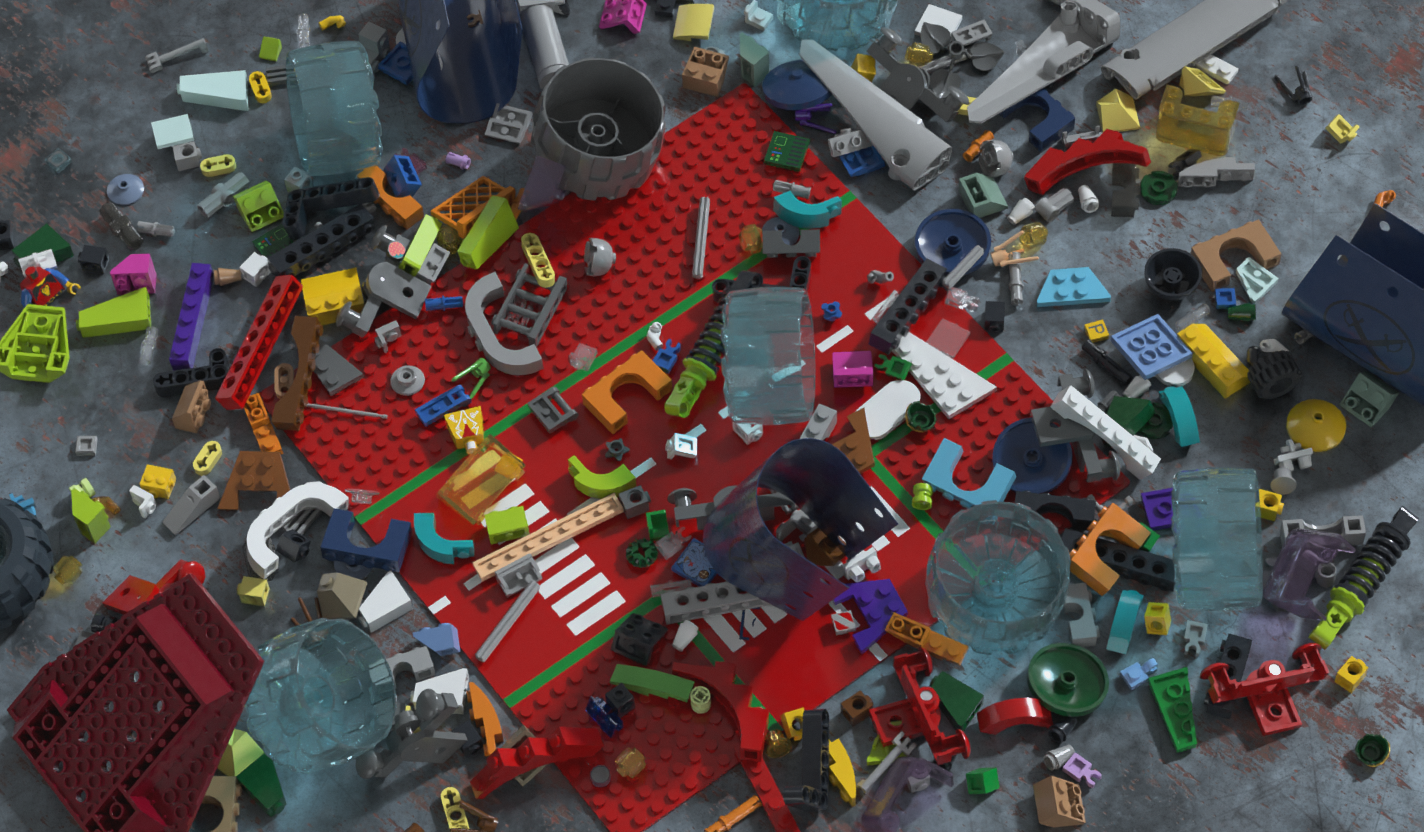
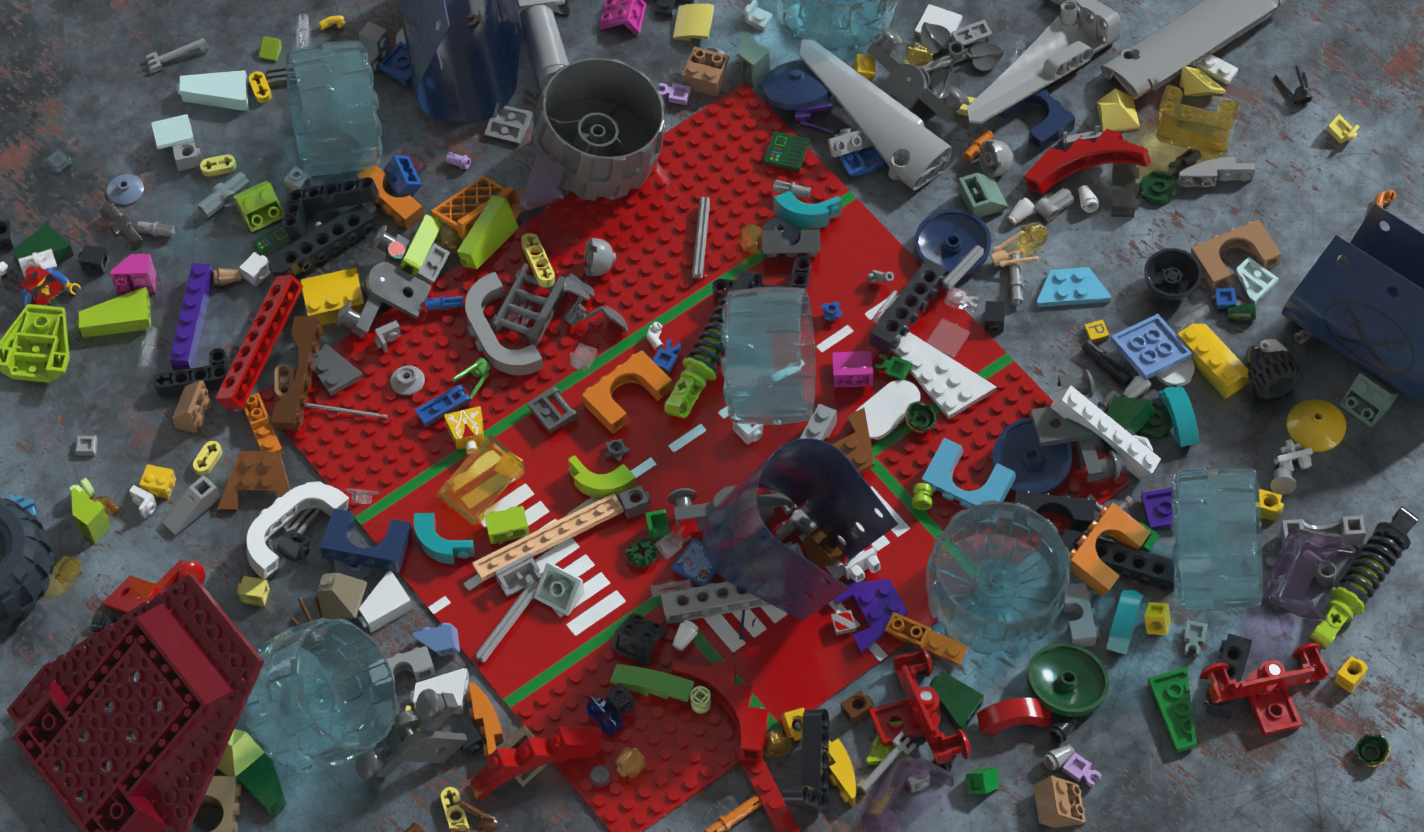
(559, 589): none -> light aqua slope
(585, 291): none -> dark grey plant
(676, 94): none -> lavender plate
(682, 446): bracket -> none
(1137, 675): light blue plate -> none

